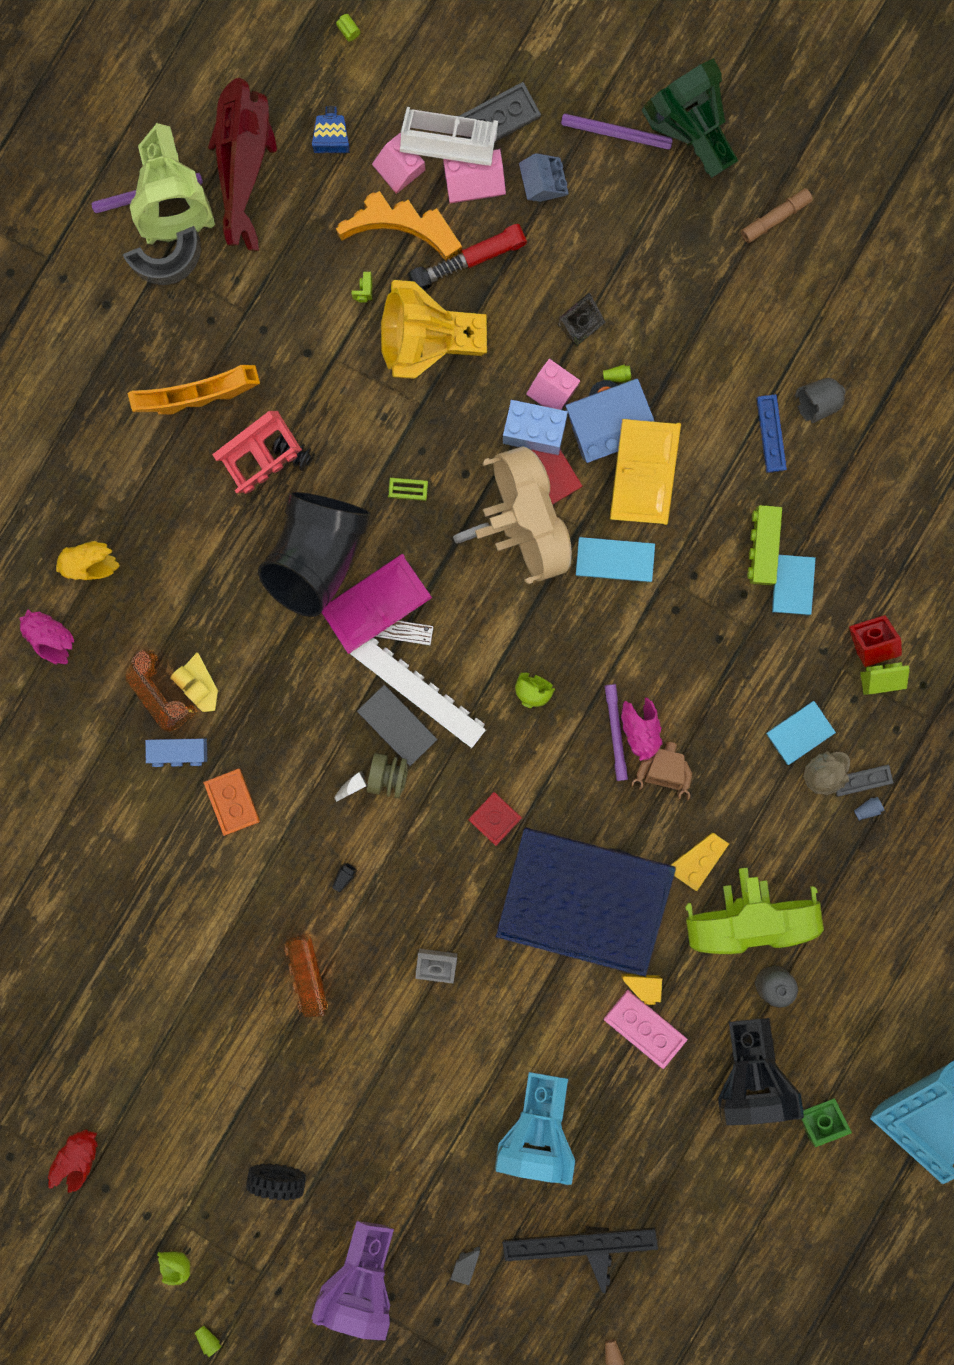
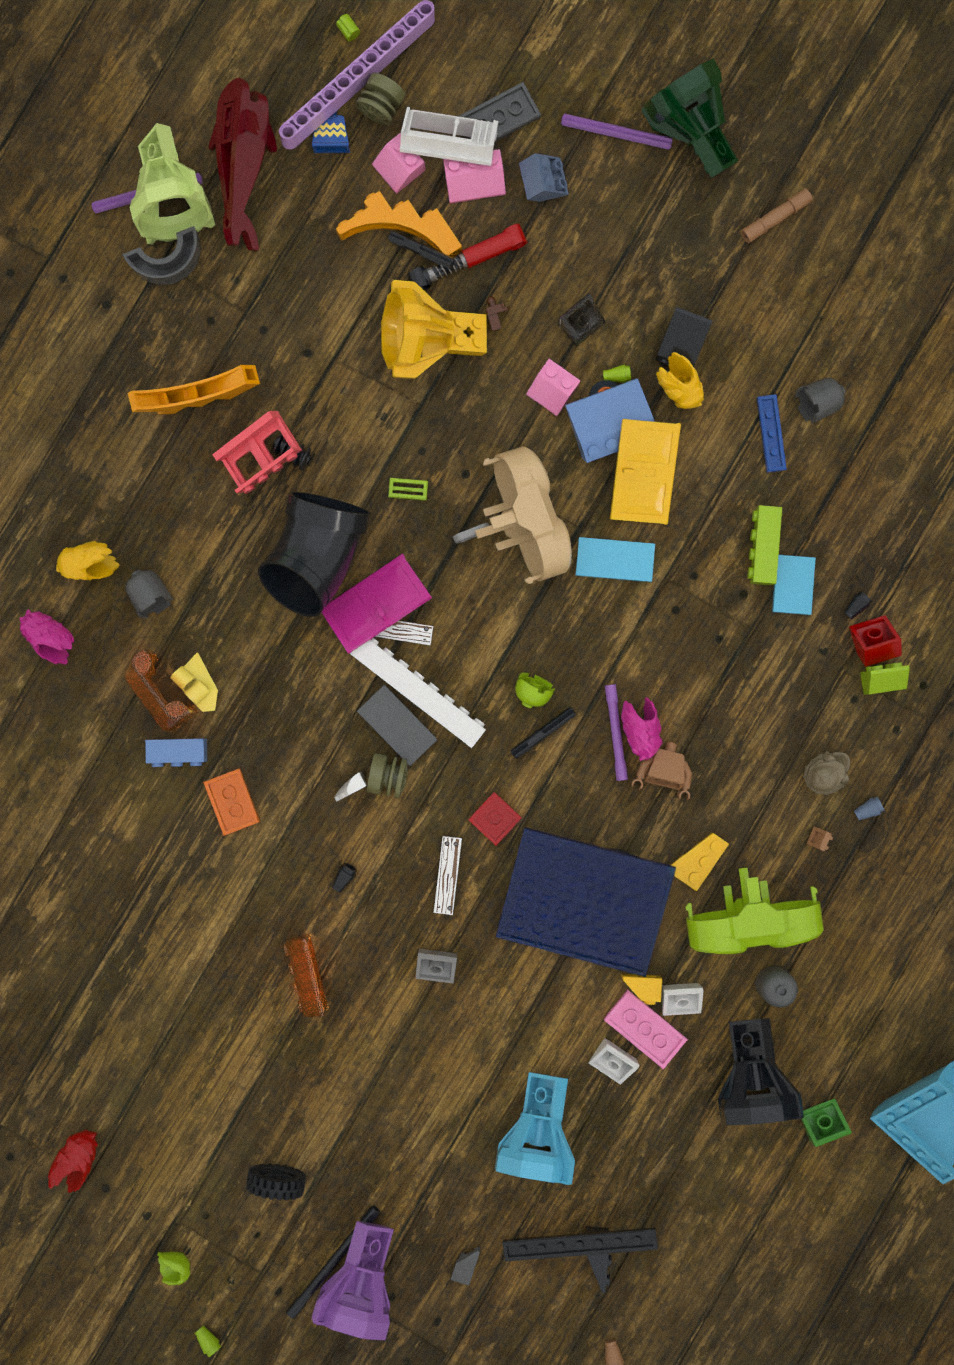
(147, 593): none -> dark grey cylinder
(300, 1302): none -> black piece
(366, 285): lime bracket -> none
(380, 53): none -> lavender beam
(380, 99): none -> olive wheel
(421, 249): none -> black axle
(447, 875): none -> white tile
(493, 311): none -> reddish brown piece
(534, 427): light blue brick -> none
(542, 732): none -> black axle
(560, 474): red tile -> none
(614, 1061): none -> white slope
(681, 382): none -> yellow head
(681, 999): none -> white slope
(684, 336): none -> black slope
(800, 732): medium azure tile -> none
(819, 839): none -> medium nougat tile
(857, 605): none -> black cone
(867, 780): dark grey tile -> none

